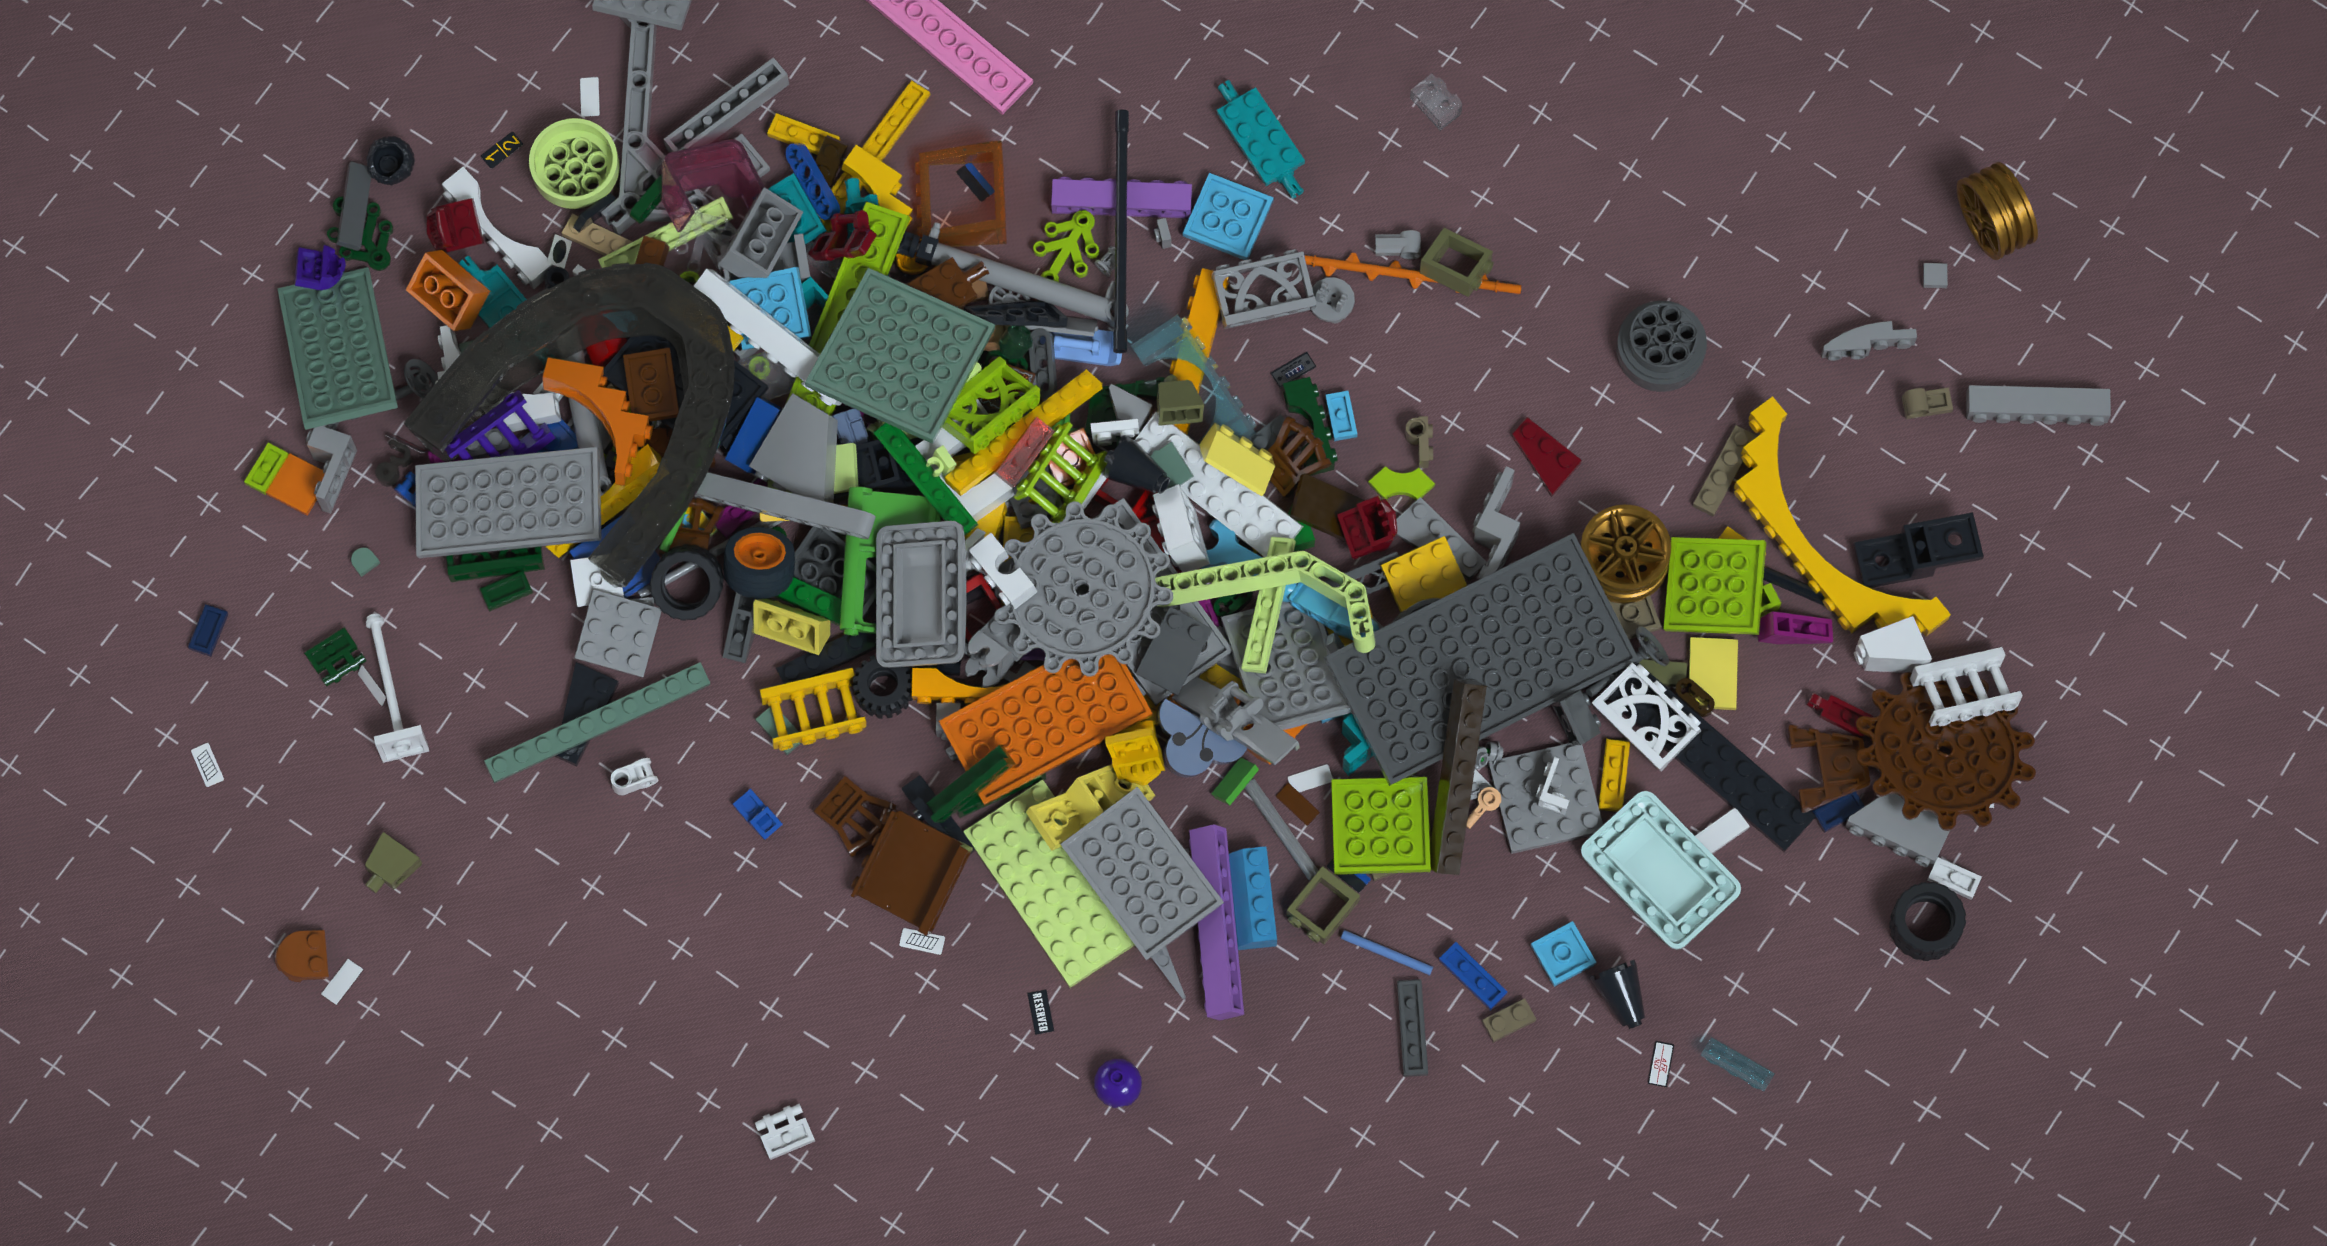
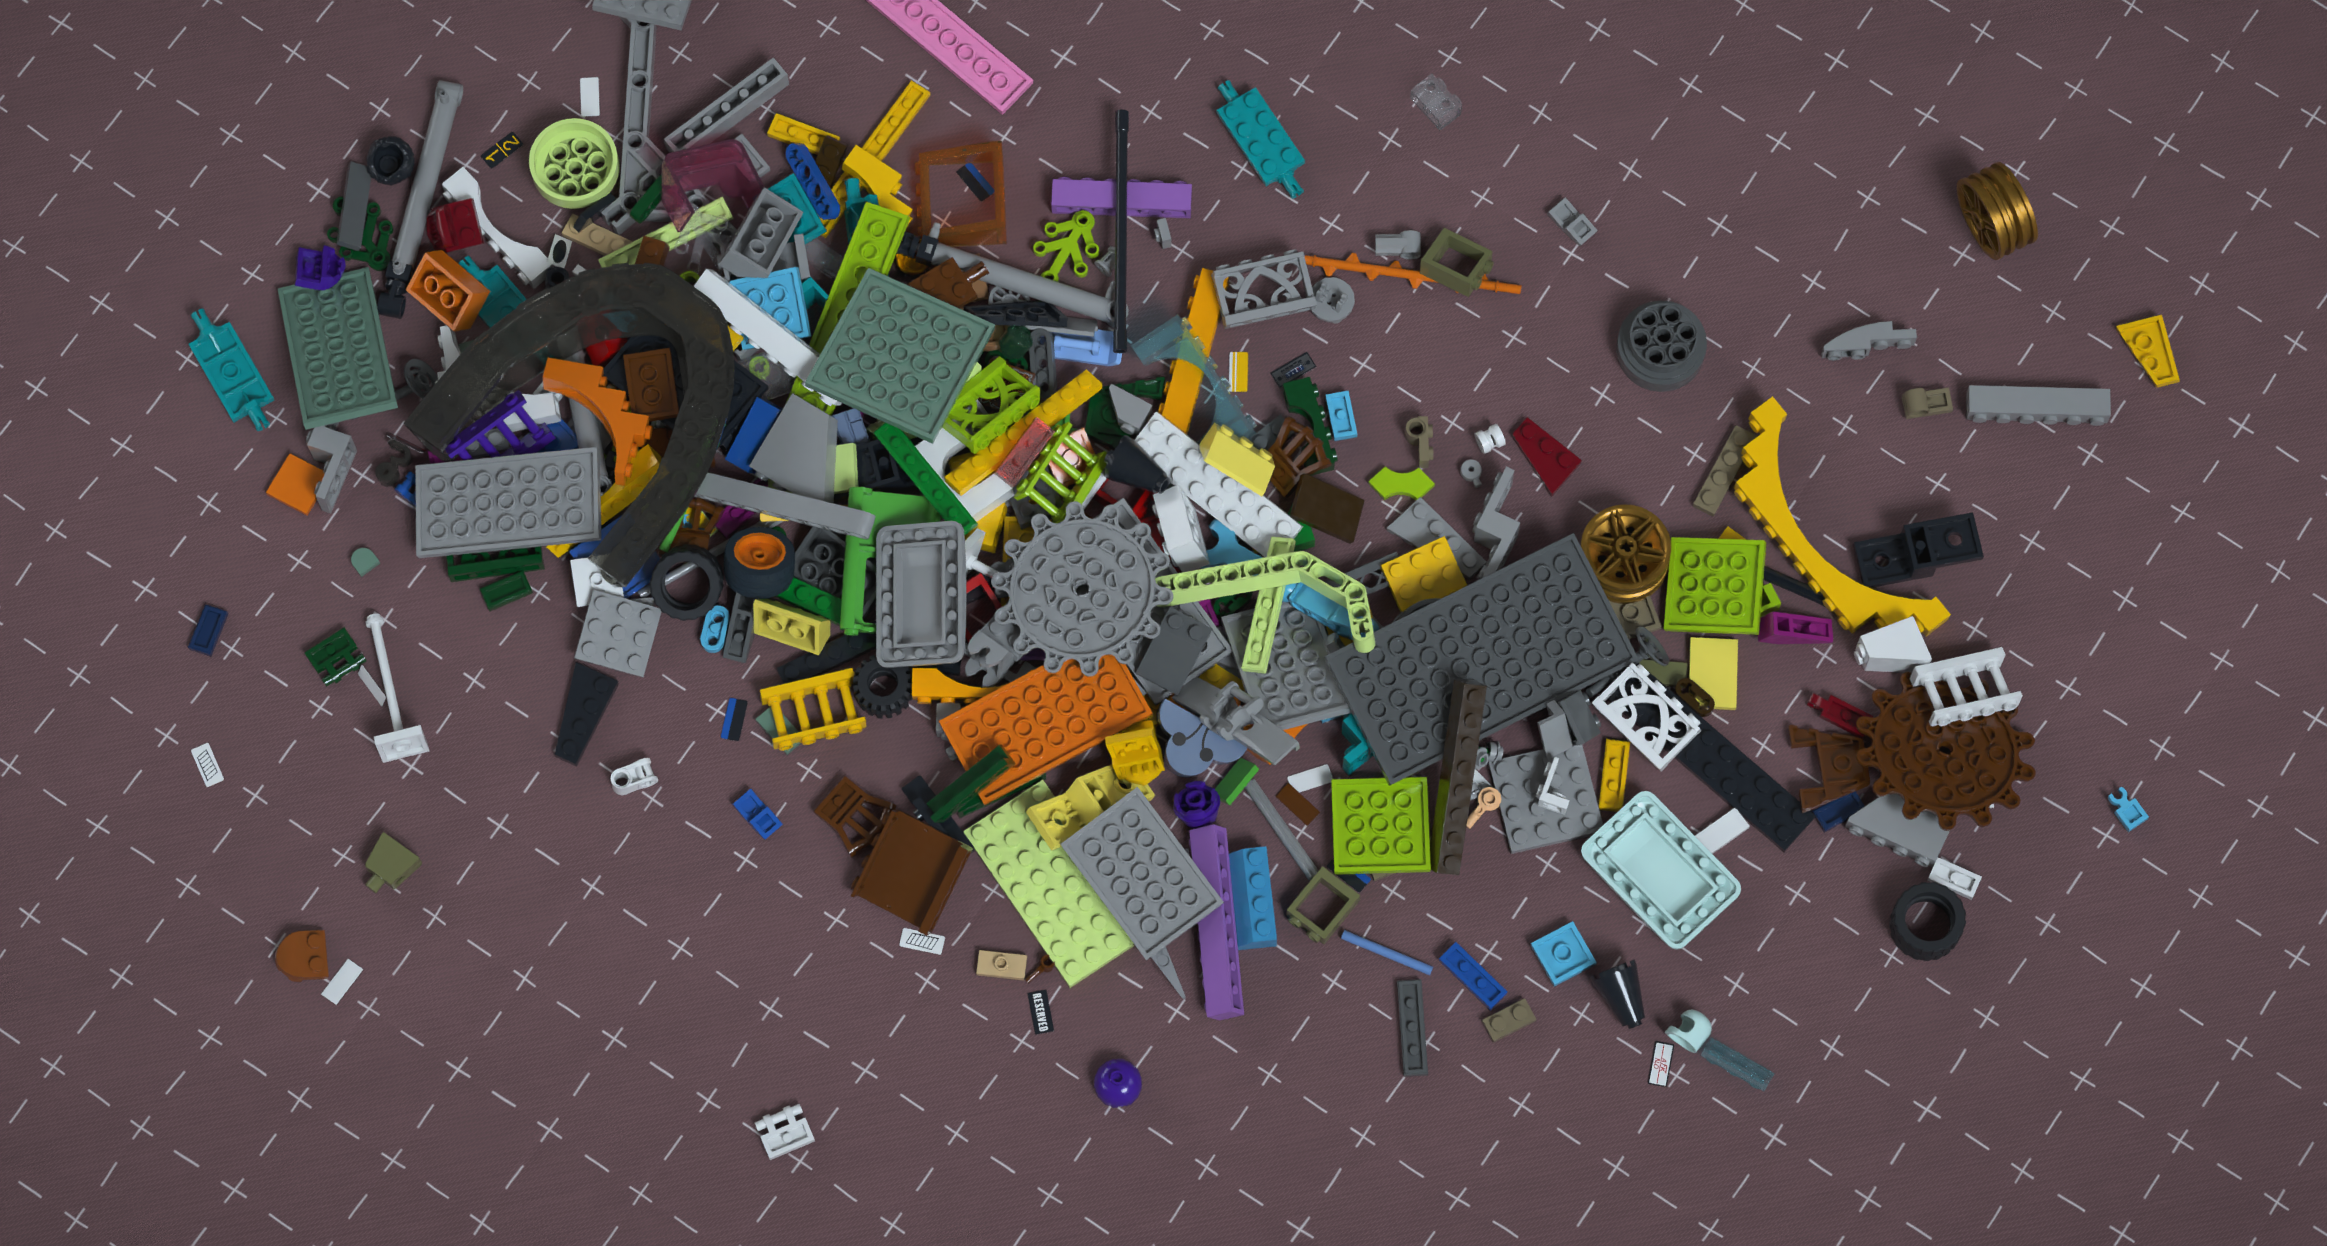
(230, 371): none -> teal plate
(266, 468): lime plate -> none
(400, 269): none -> light grey piece
(597, 722): sand green plate -> none
(715, 630): none -> medium azure plate
(734, 719): none -> black sticker
(829, 245): dark red bar -> none
(943, 461): yellowish green tile -> none
(1001, 965): none -> tan plate
(1014, 587): white arch -> none
(1042, 968): none -> reddish brown hand
(1106, 432): white plate -> none
(1173, 464): sand green piece -> none
(1178, 402): olive torso -> none
(1197, 805): none -> dark purple cone
(1228, 216): medium azure plate -> none
(1238, 371): none -> yellow sticker
(1369, 526): dark red piece -> none
(1471, 476): none -> light grey piece
(1490, 438): none -> white wheel
(1554, 731): none -> light grey panel
(1571, 222): none -> light grey slope
(1692, 1032): none -> light aqua helmet
(1935, 275): light grey tile -> none
(2129, 812): none -> medium azure plate
(2151, 348): none -> yellow wing

